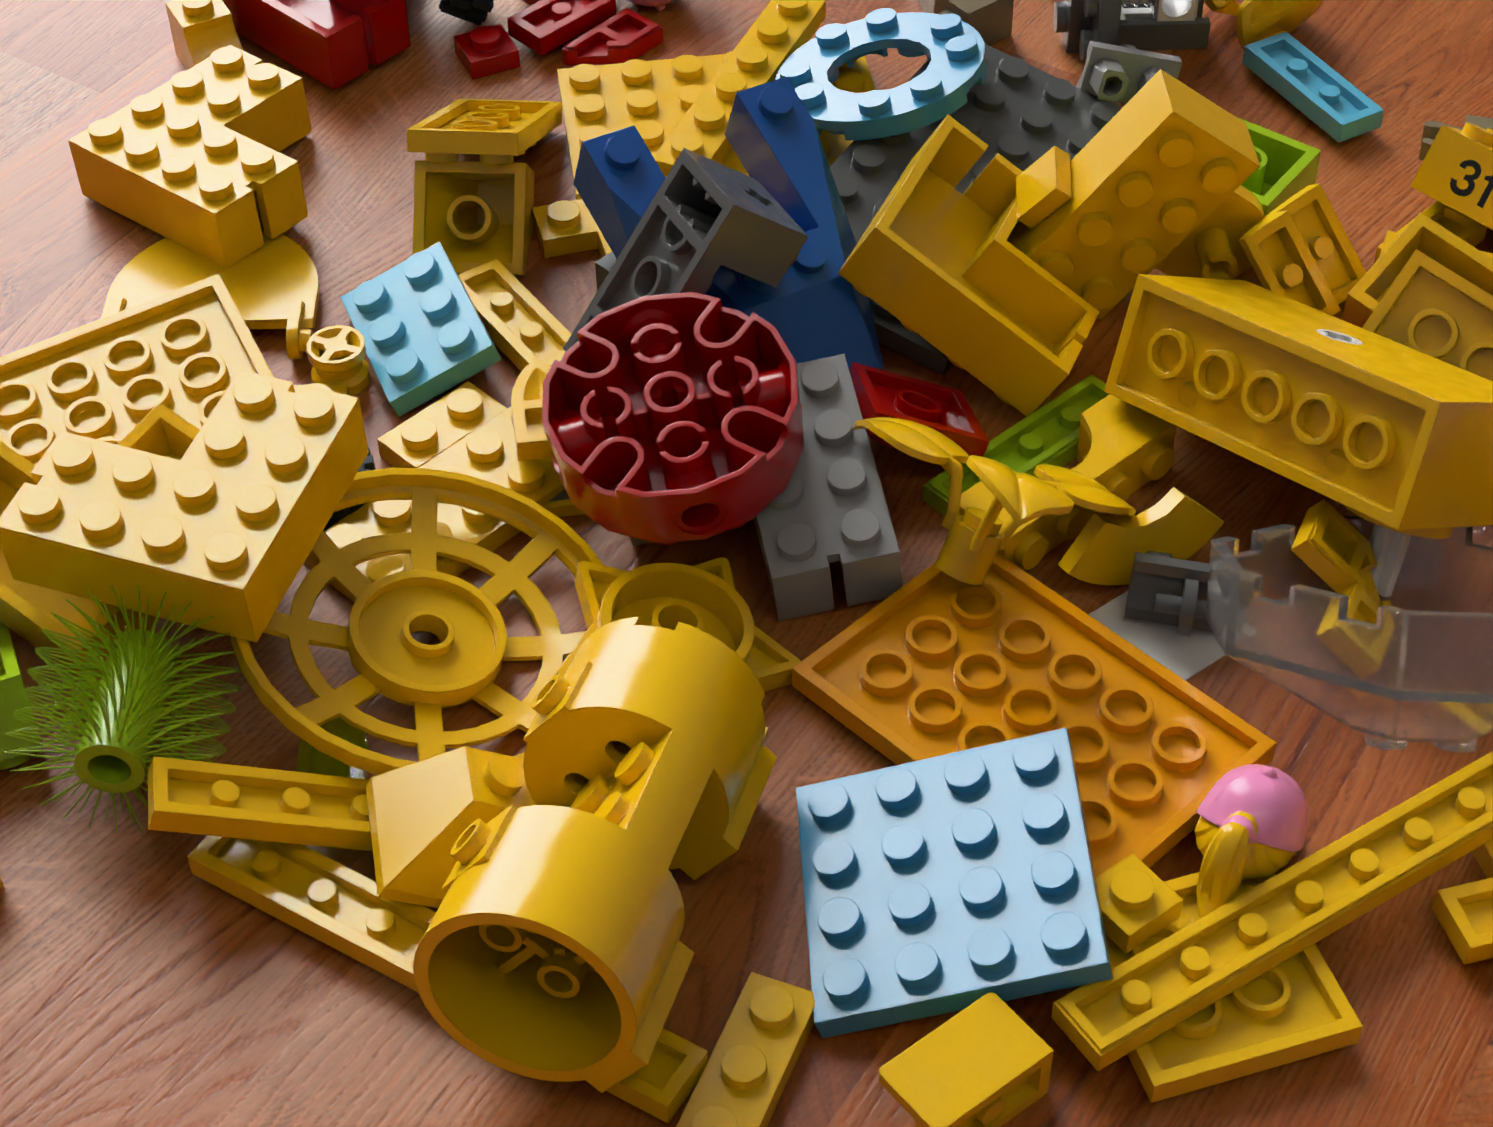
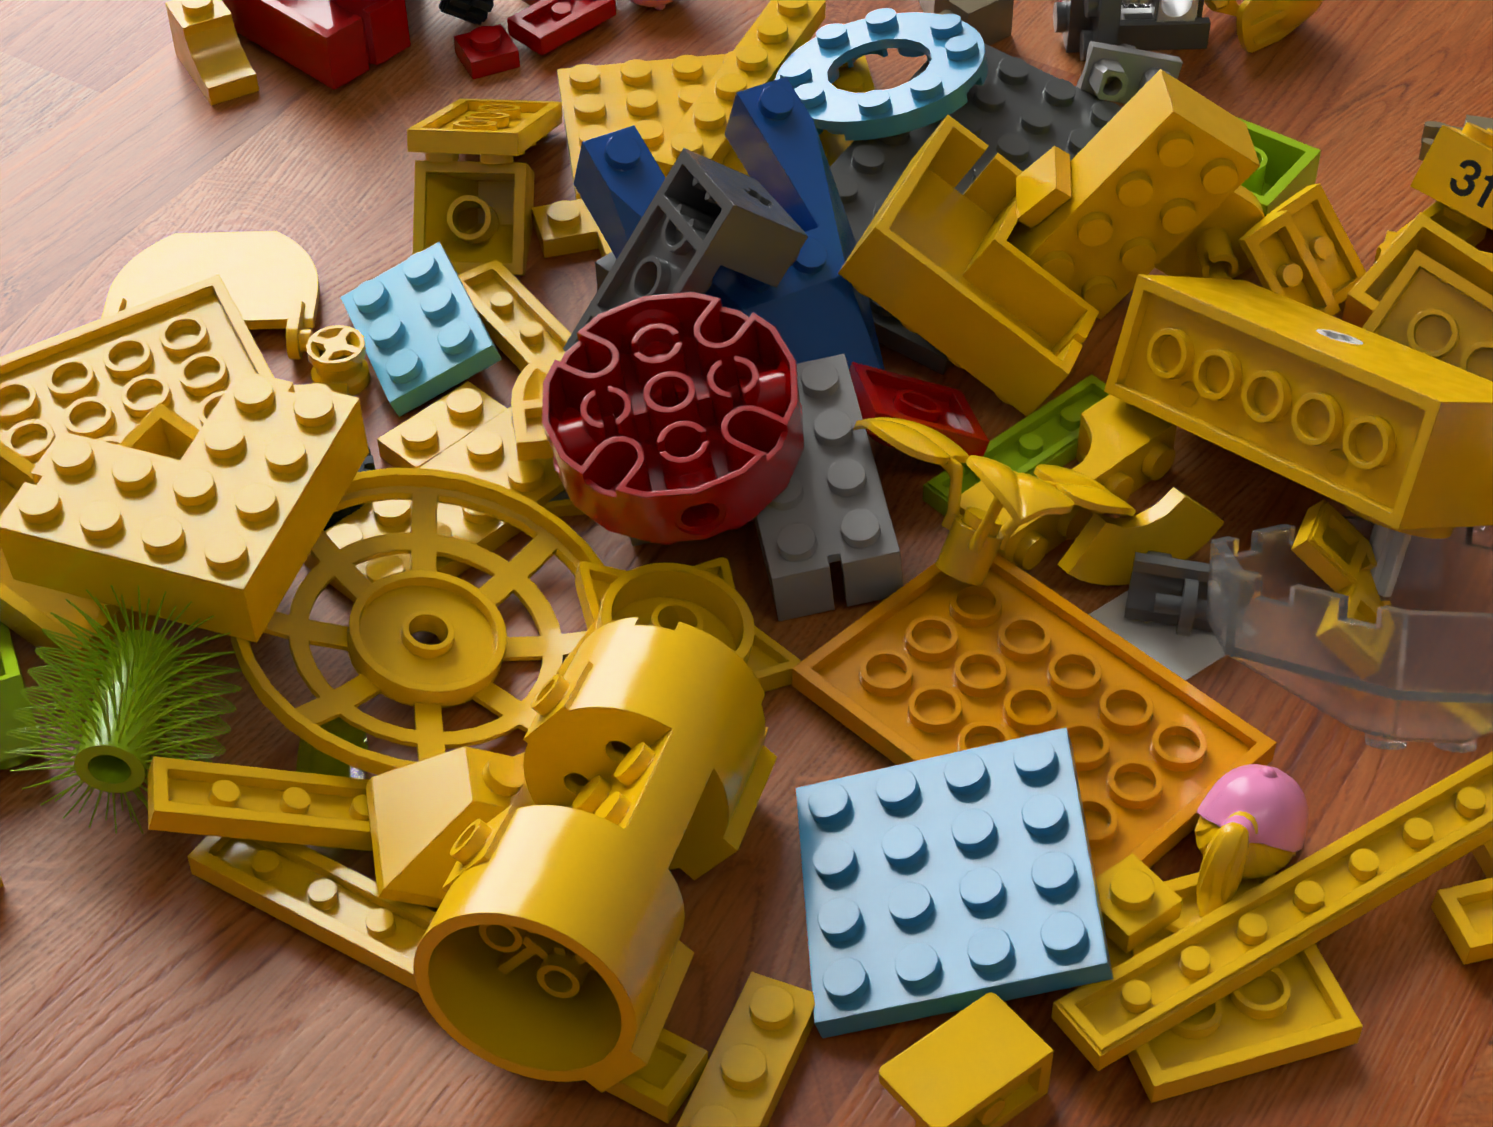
(202, 154): yellow piece -> none
(614, 41): red tile -> none
(1313, 87): medium azure plate -> none

